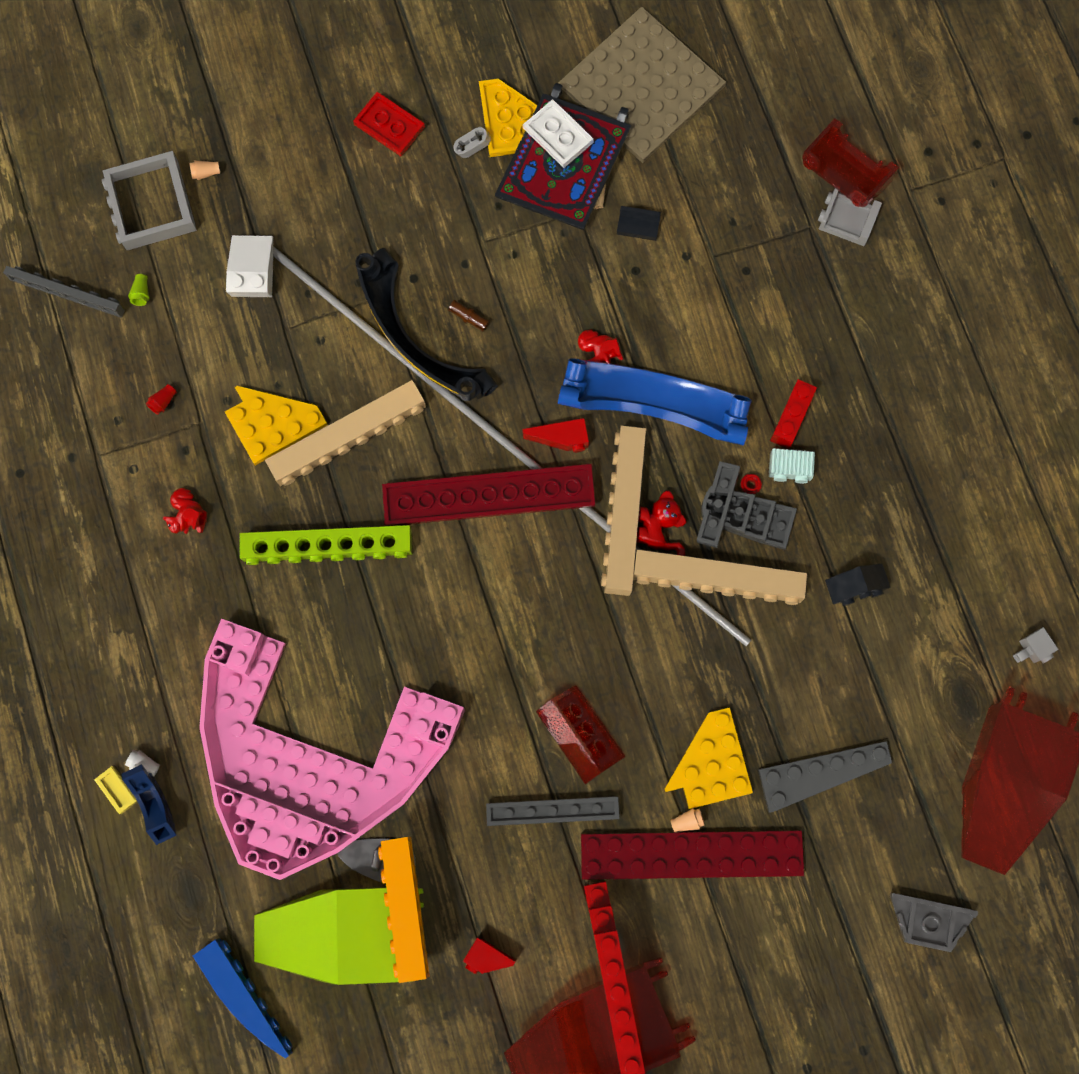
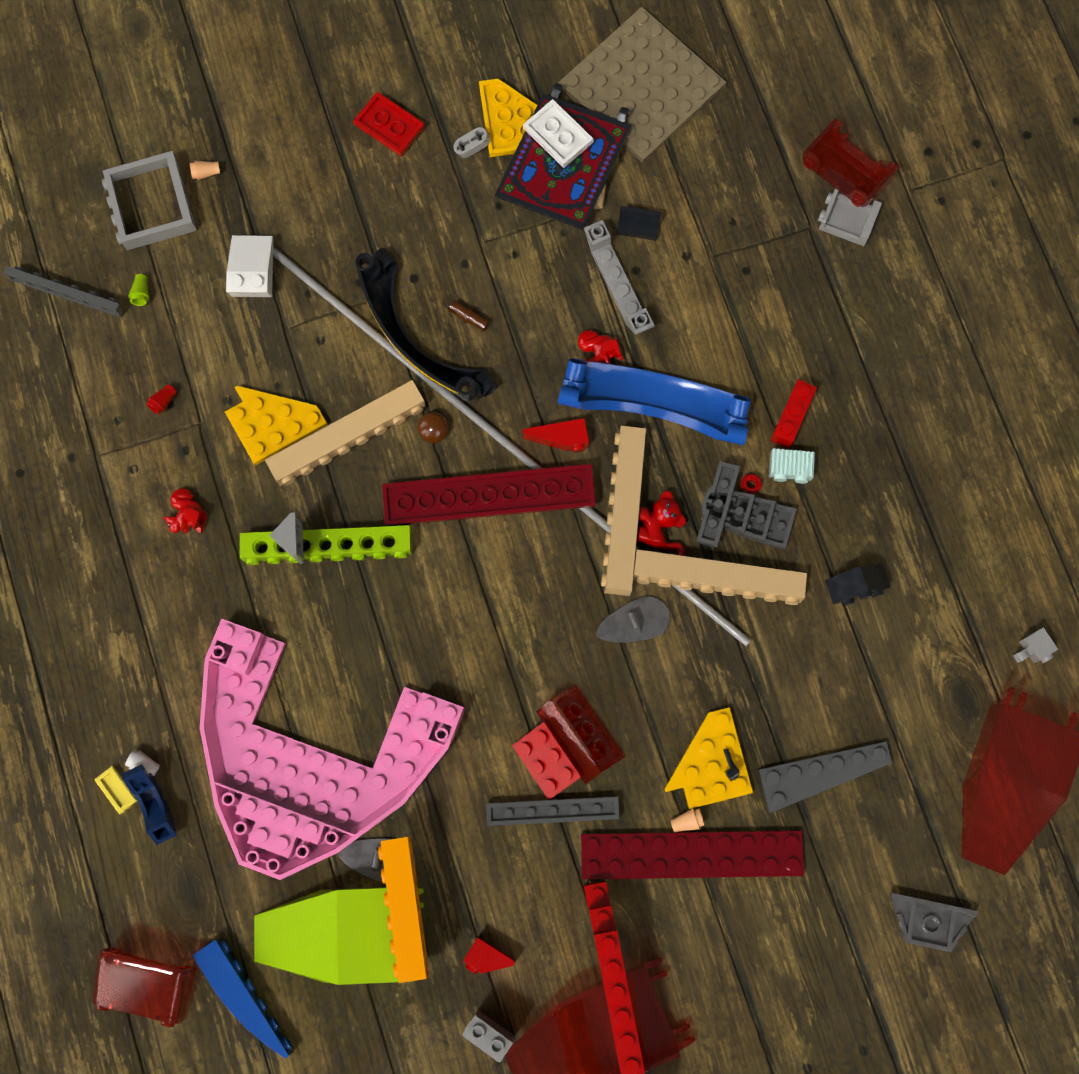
(142, 986): none -> clear red windscreen
(290, 536): none -> light grey slope
(433, 427): none -> reddish brown hair
(488, 1036): none -> light grey panel
(547, 760): none -> plate
(616, 280): none -> light grey slope
(635, 621): none -> flat silver shield
(732, 772): none -> black hand

